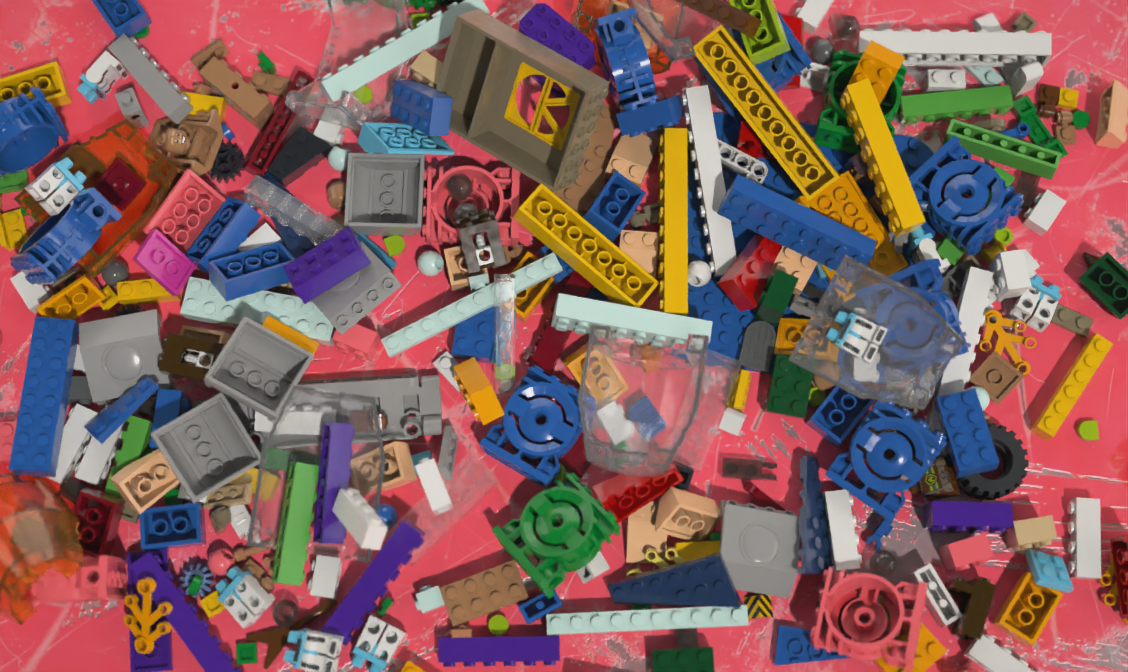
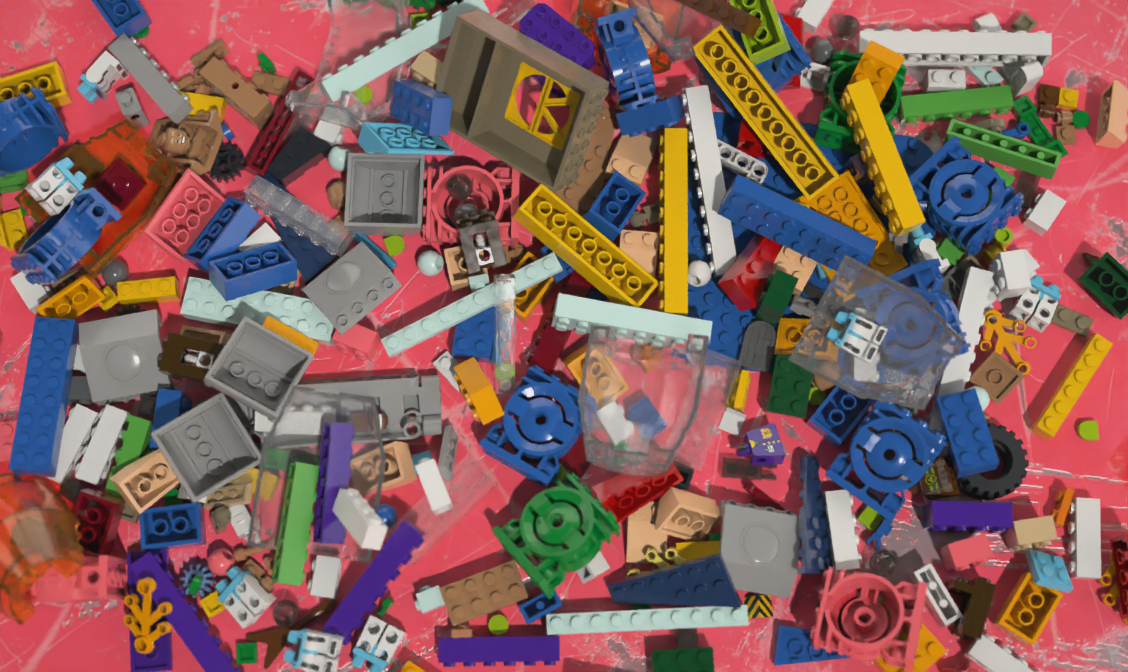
(114, 416): blue wing -> none
(164, 262): dark pink plate -> none
(186, 83): none -> medium nougat plate
(326, 265): dark purple brick -> none
(762, 446): none -> dark purple torso
(870, 518): none -> lime tile
(1063, 501): none -> orange plate

